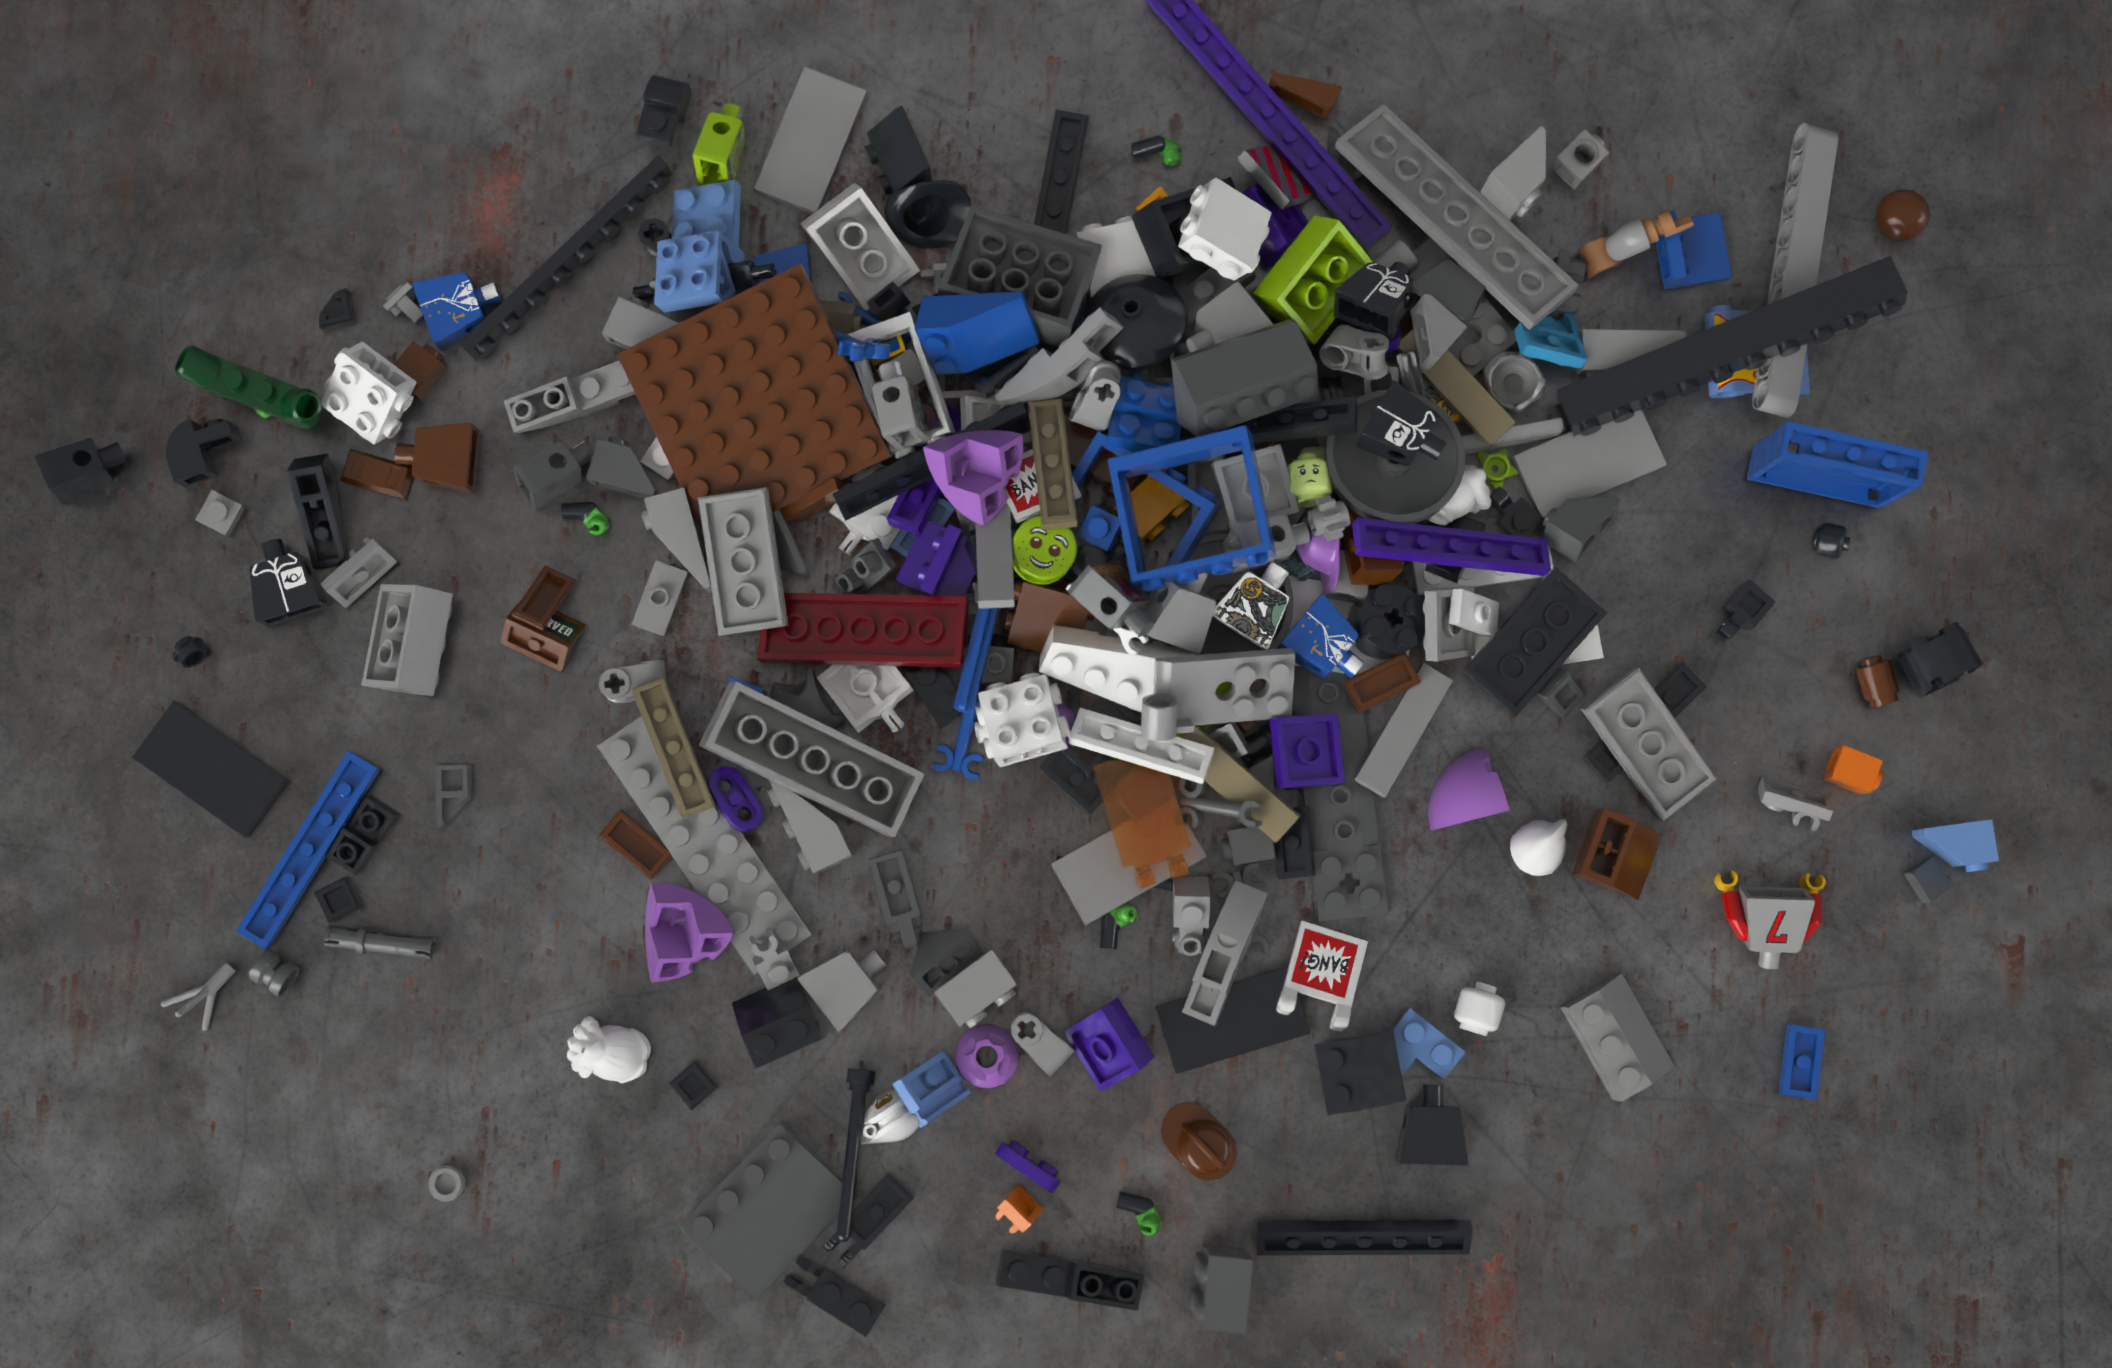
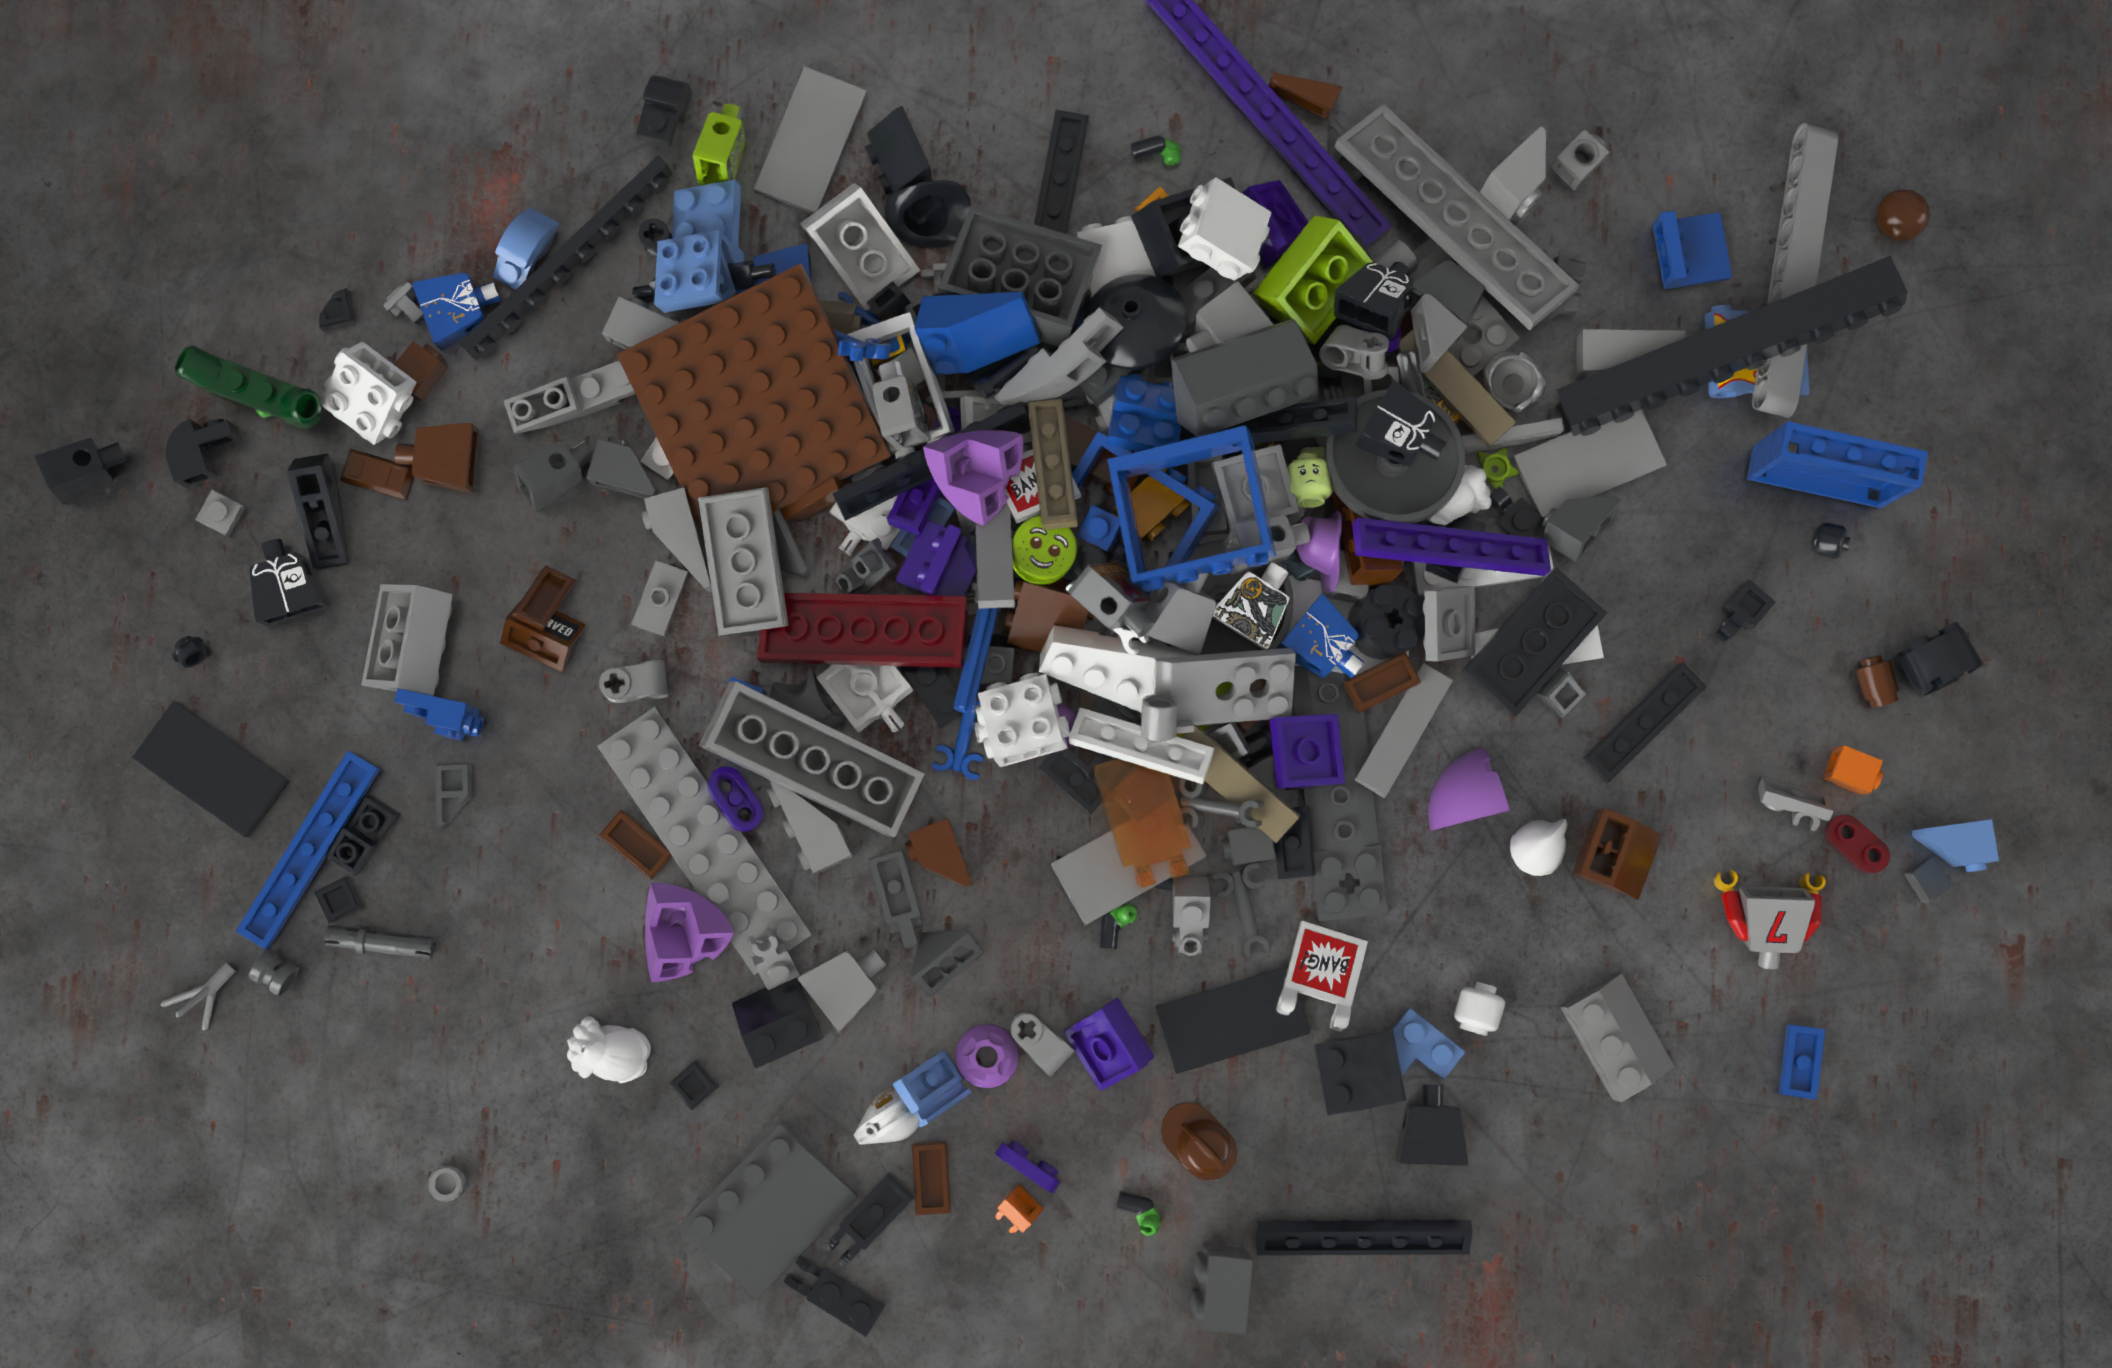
(358, 572): light grey plate -> none
(449, 717): none -> blue plate
(521, 246): none -> medium blue brick
(589, 513): arm -> none
(673, 747): dark tan tile -> none
(859, 1084): black piece -> none
(931, 1178): none -> reddish brown tile
(939, 852): none -> reddish brown slope
(976, 989): light grey brick -> none
(1070, 1279): black slope -> none
(1097, 397): light grey piece -> none
(1224, 952): light grey slope -> none
(1275, 176): dark grey tile -> none
(1328, 518): light grey gear -> none
(1473, 612): white plate -> none
(1553, 341): dark azure wing -> none
(1629, 241): medium nougat piece -> none
(1649, 744): light grey tile -> none
(1857, 846): none -> dark red plate

